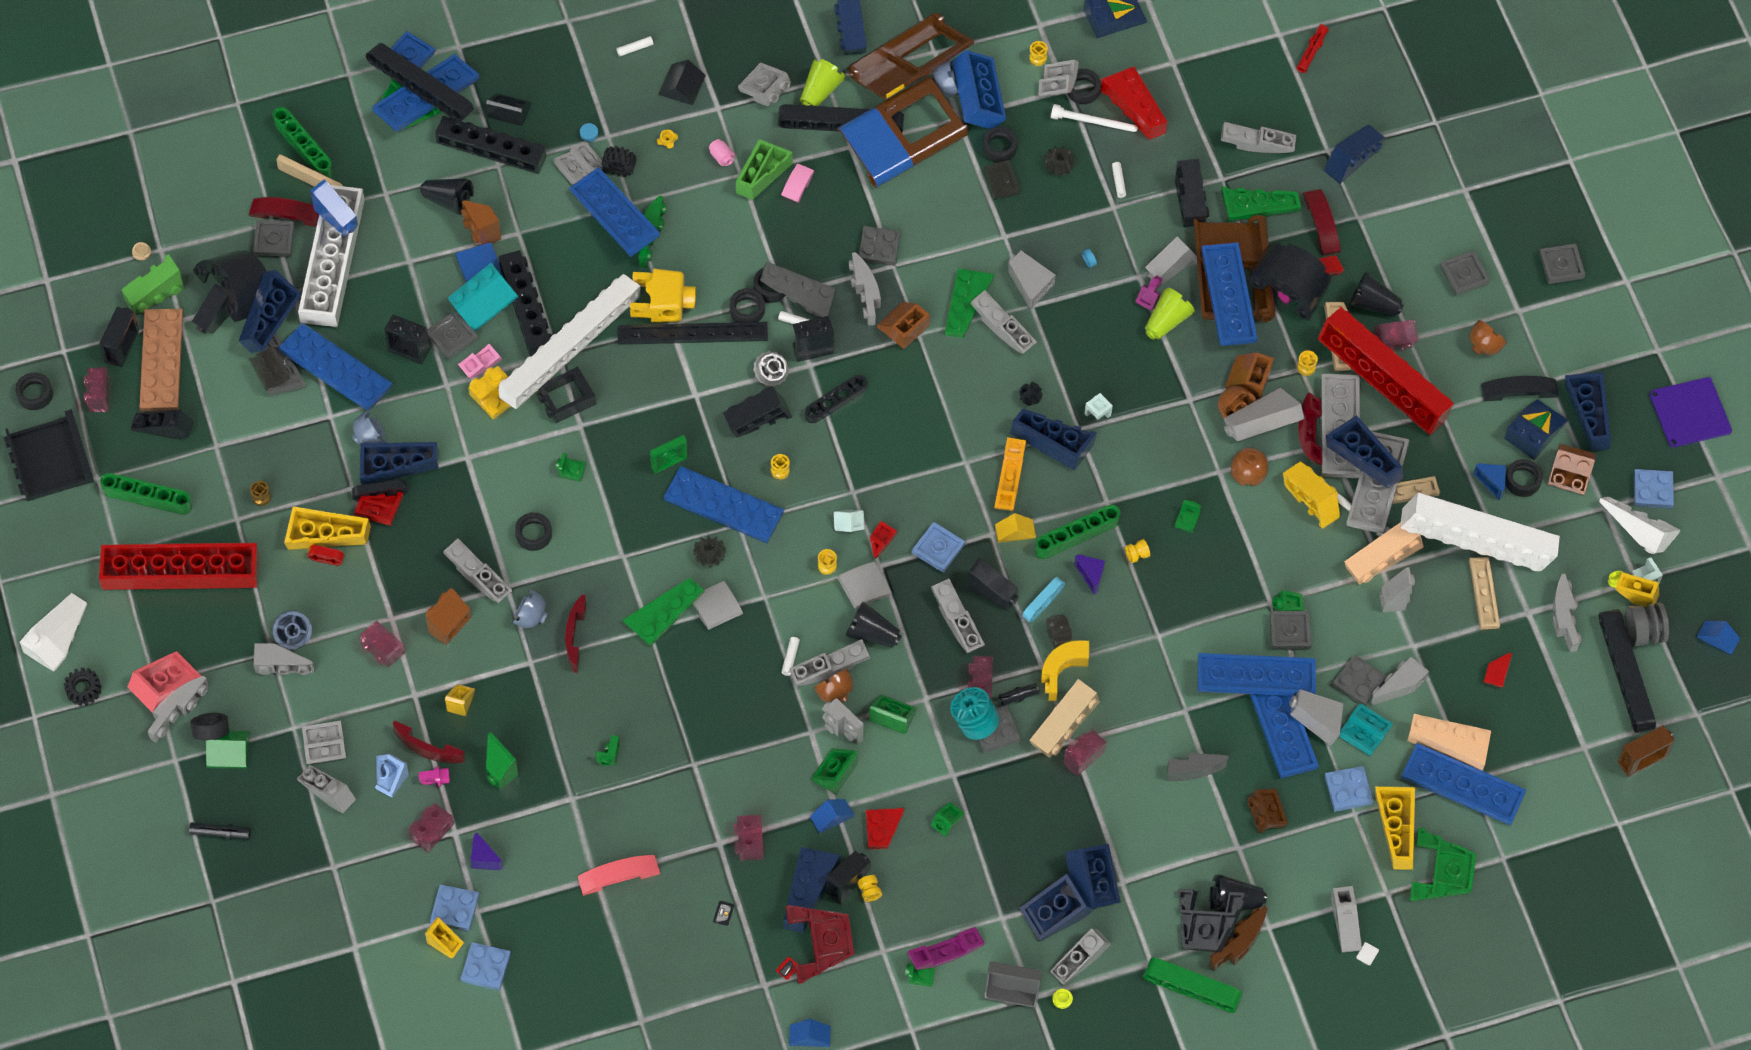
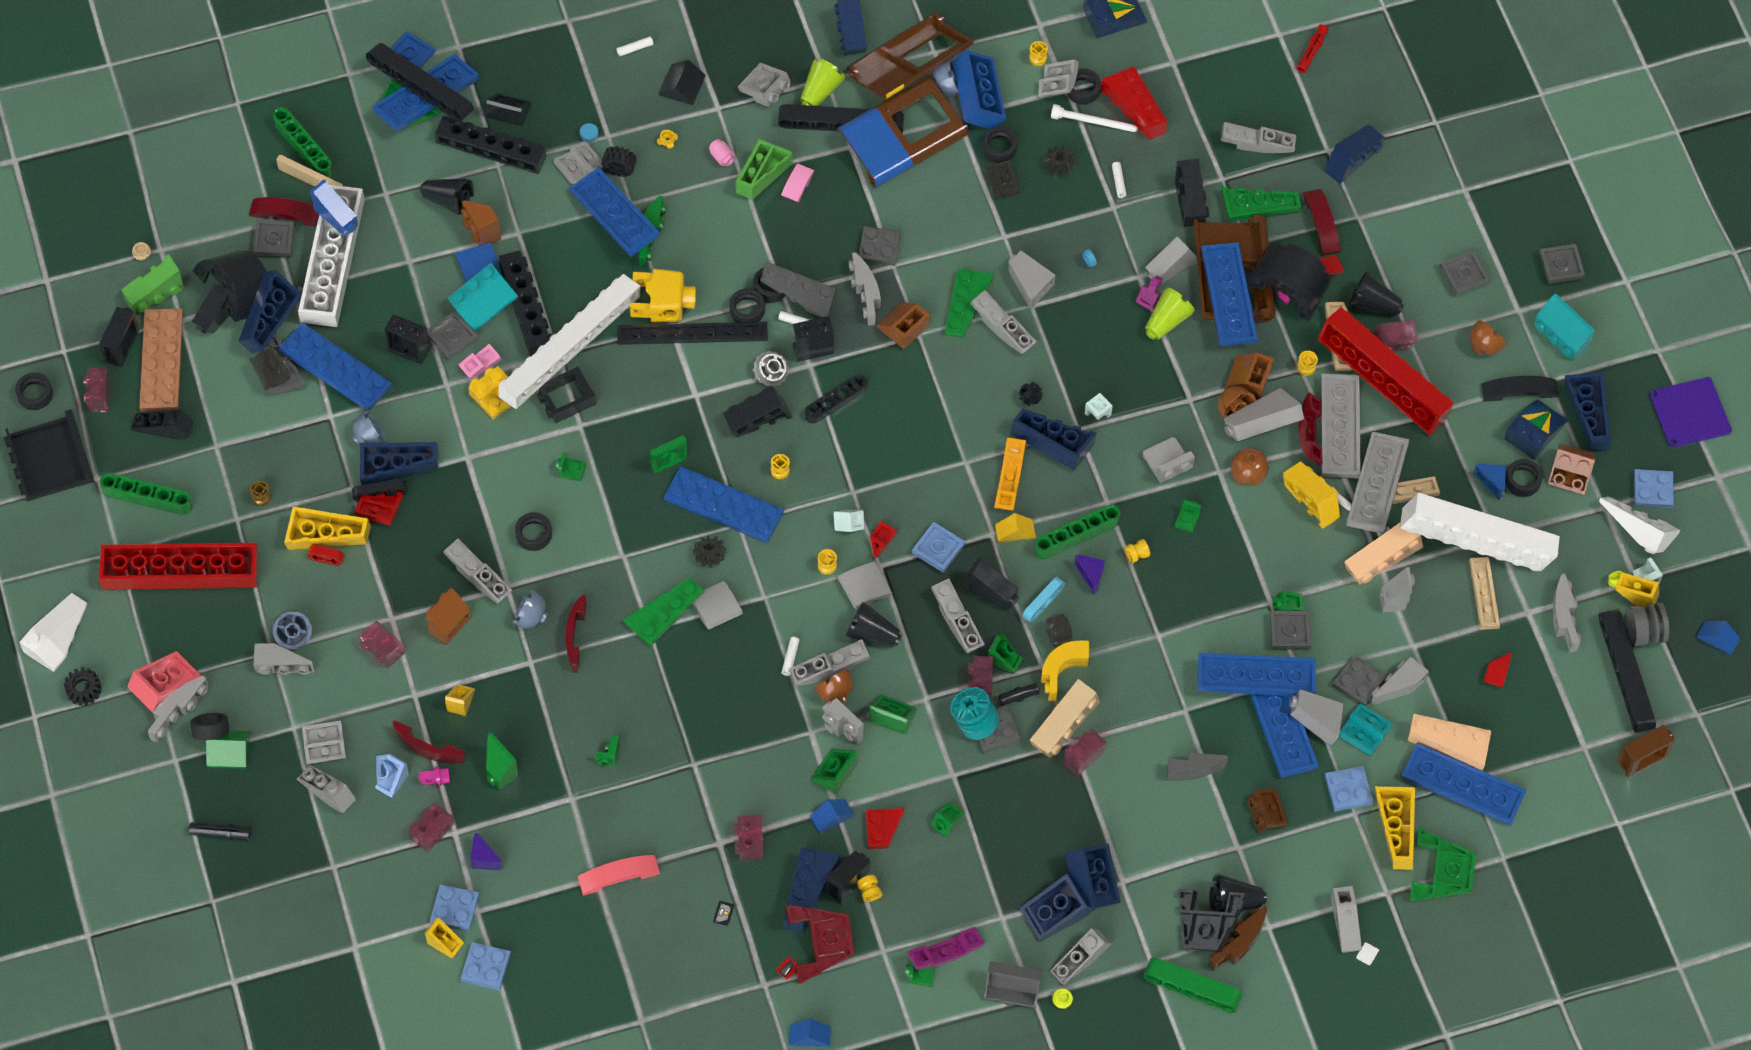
(1004, 654): none -> green slope
(1168, 459): none -> light grey bracket
(1362, 449): dark blue wedge -> none
(1564, 328): none -> teal slope

